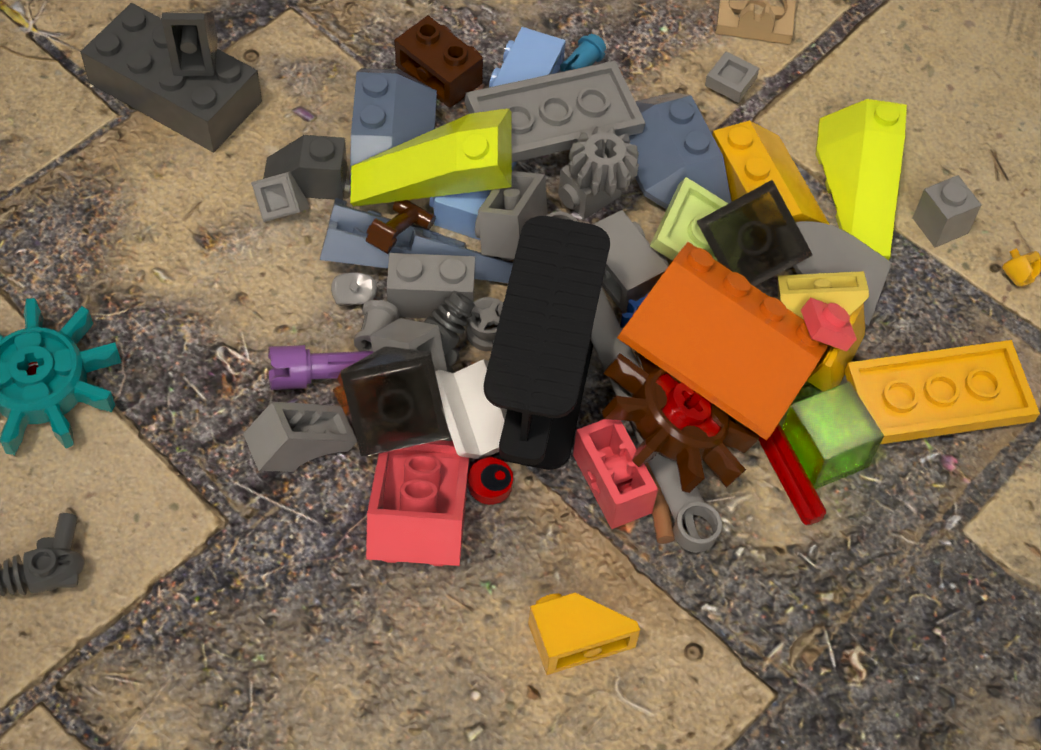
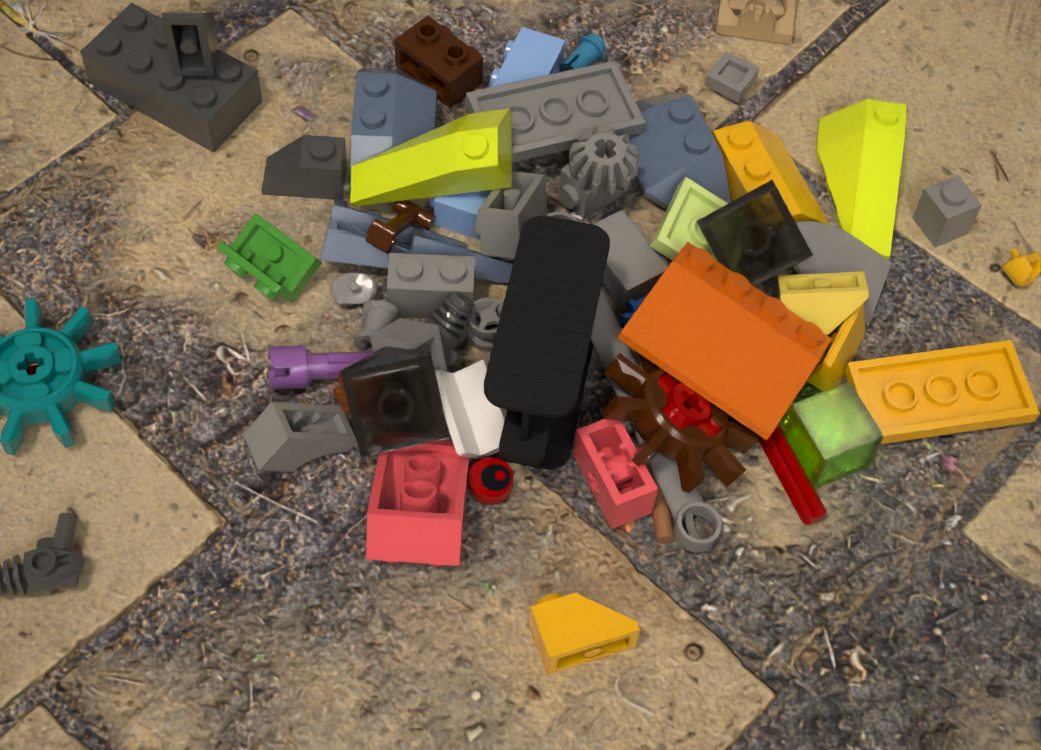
(272, 258): none -> bright green bracket
(279, 196): light grey slope -> none
(828, 324): coral plate -> none

